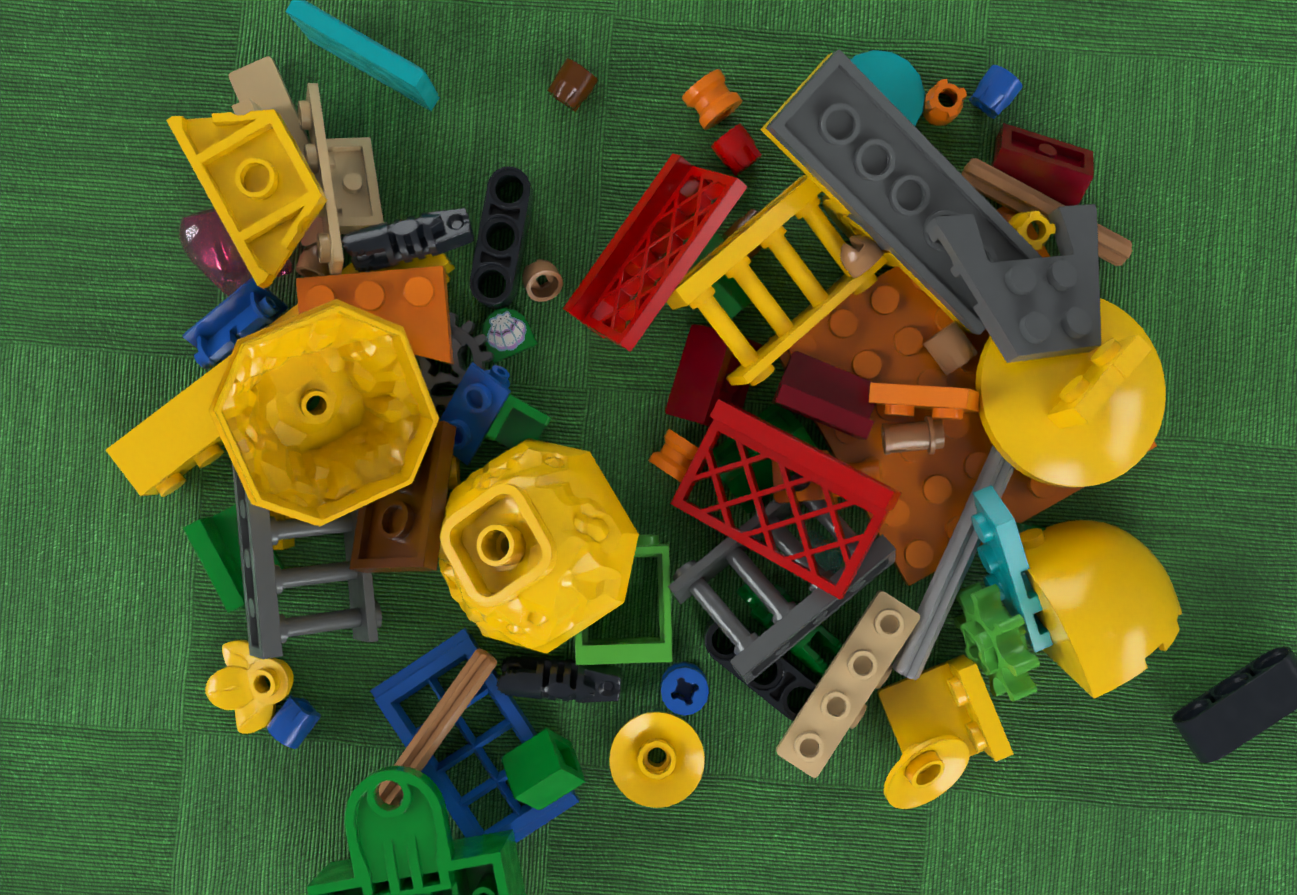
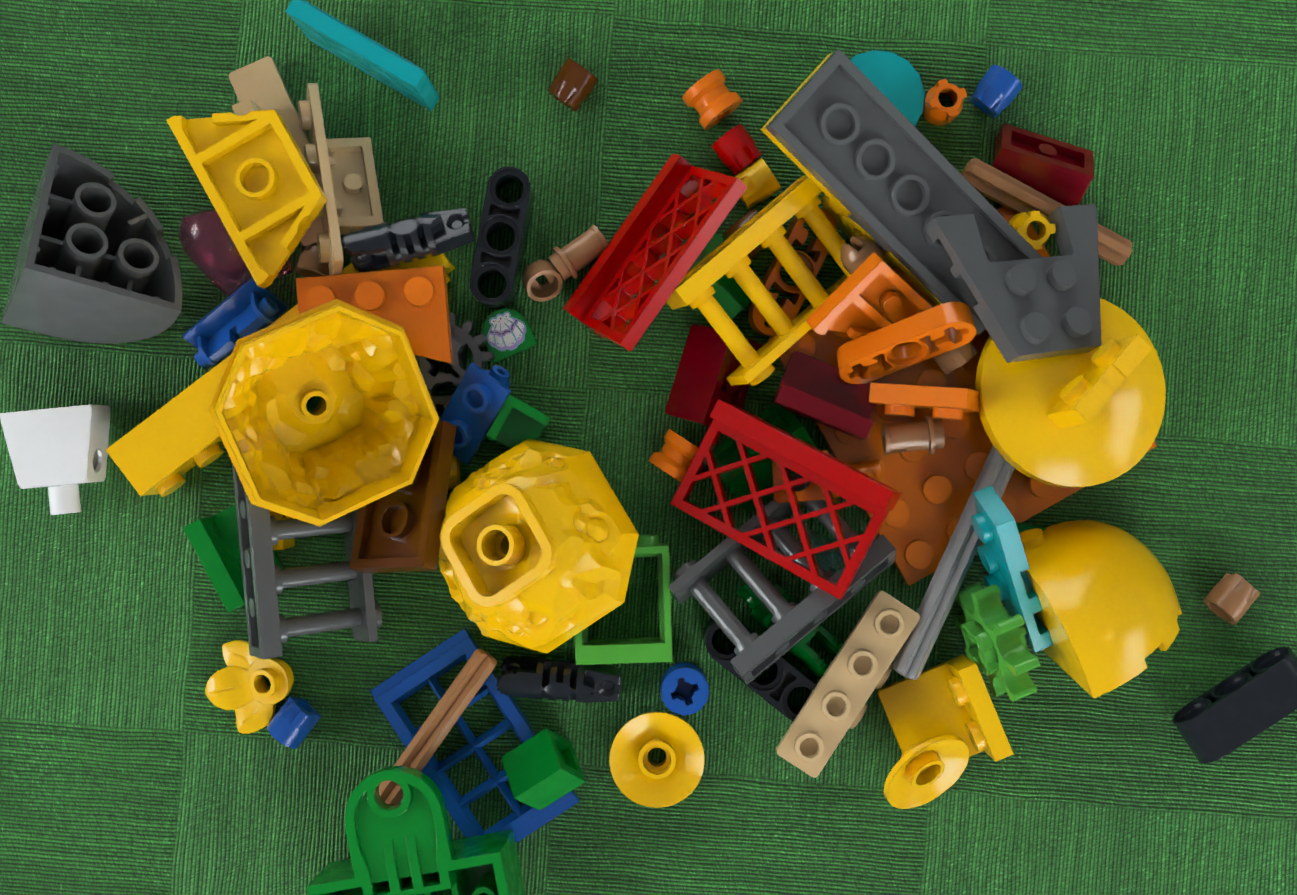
(58, 450): none -> white torso
(91, 260): none -> dark grey brick
(578, 253): none -> medium nougat pin
(759, 182): none -> yellow hose
(795, 234): none -> orange beam
(868, 301): none -> orange wing
(930, 332): none -> orange beam
(1231, 598): none -> medium nougat hose

